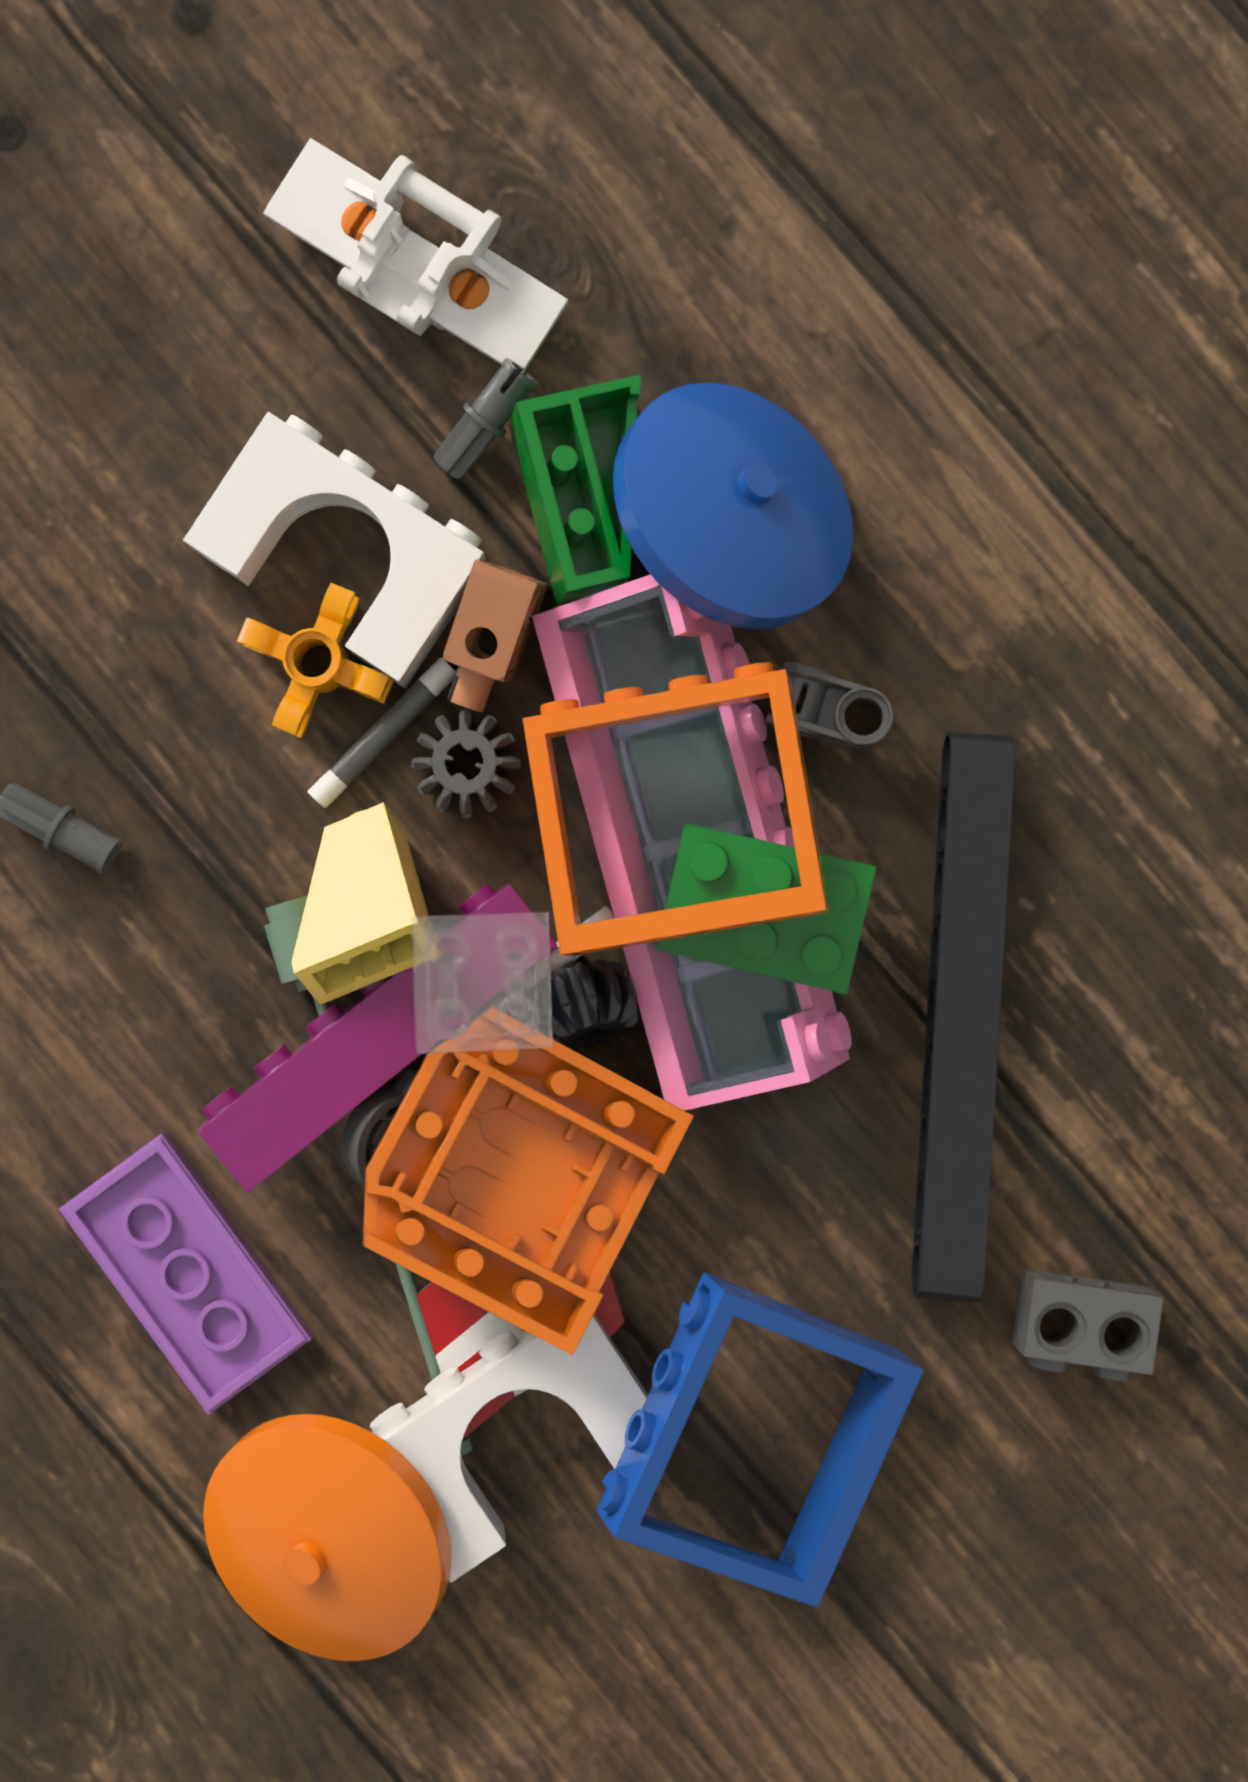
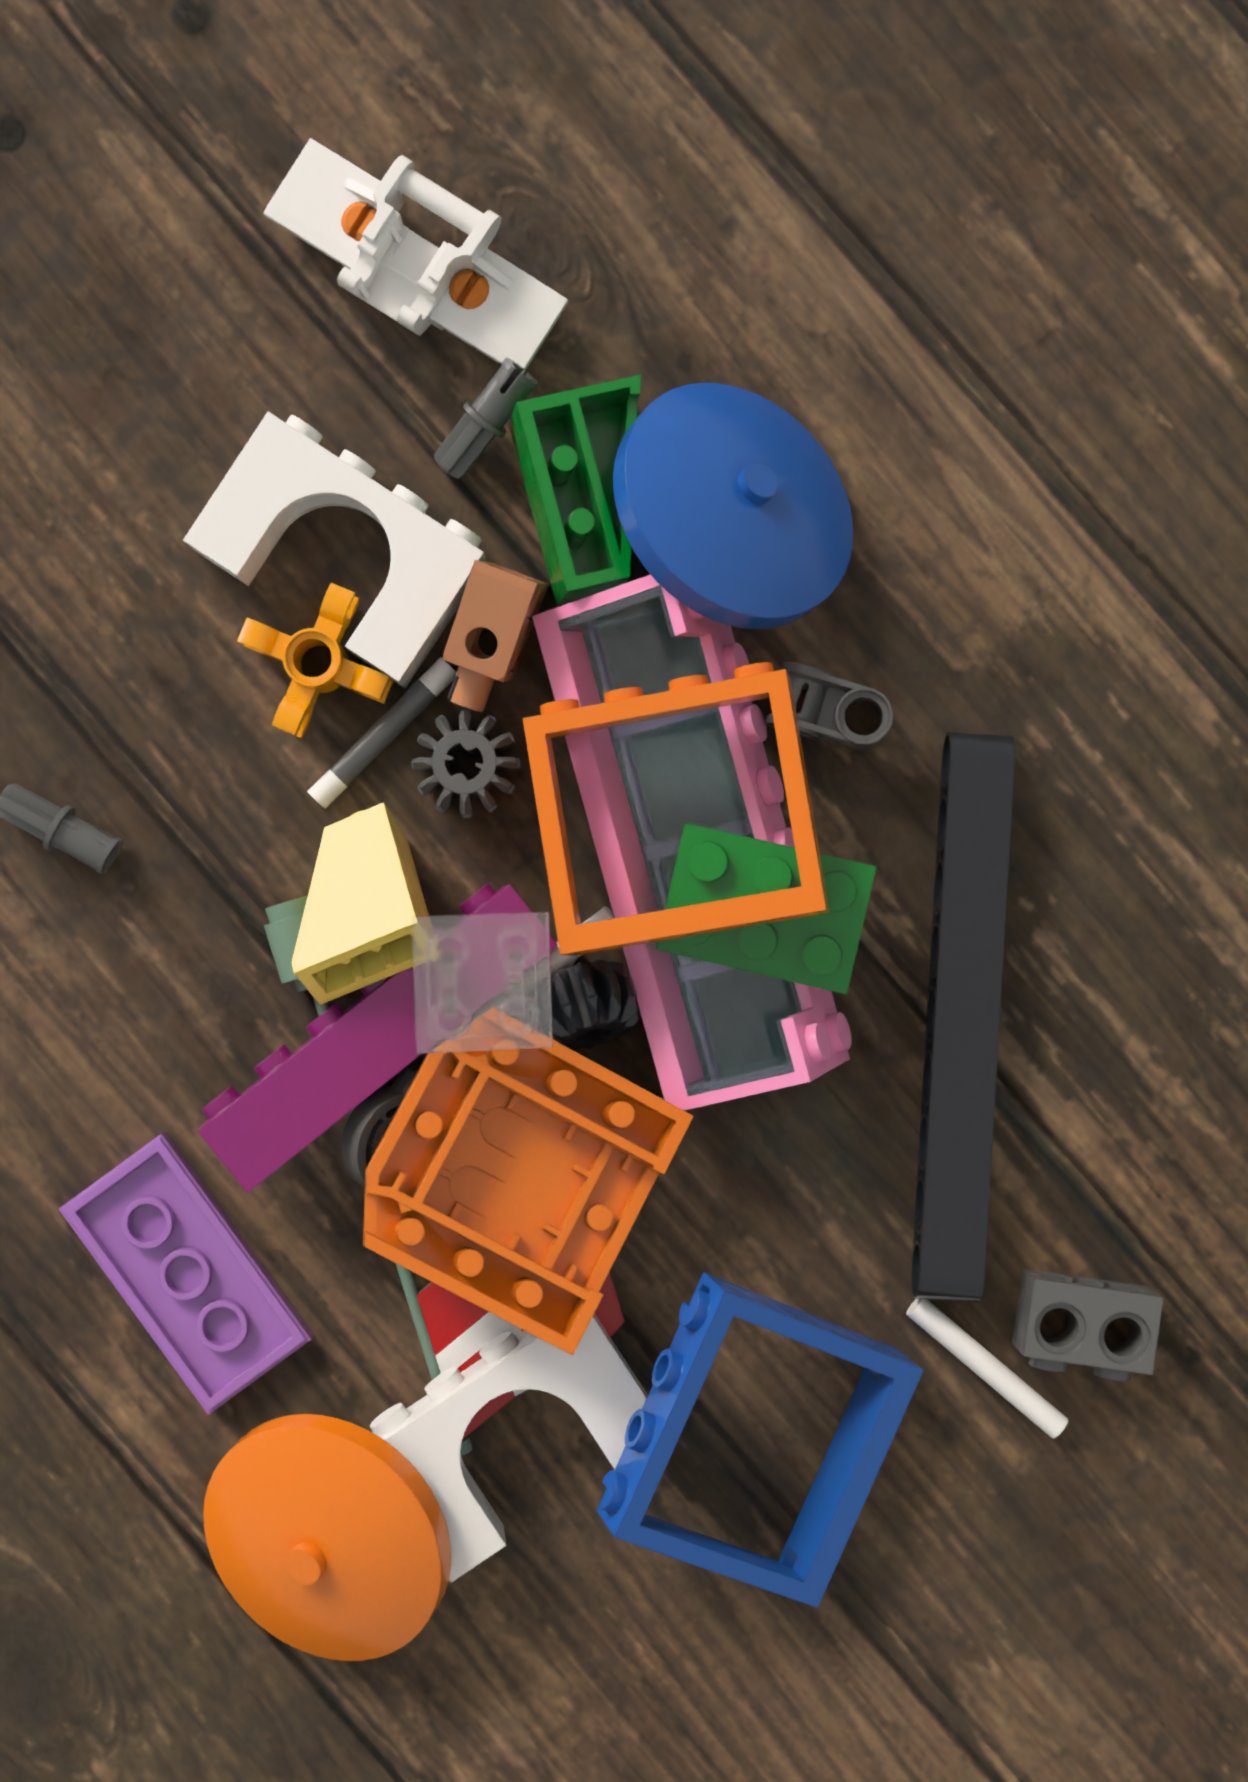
(987, 1367): none -> white bar

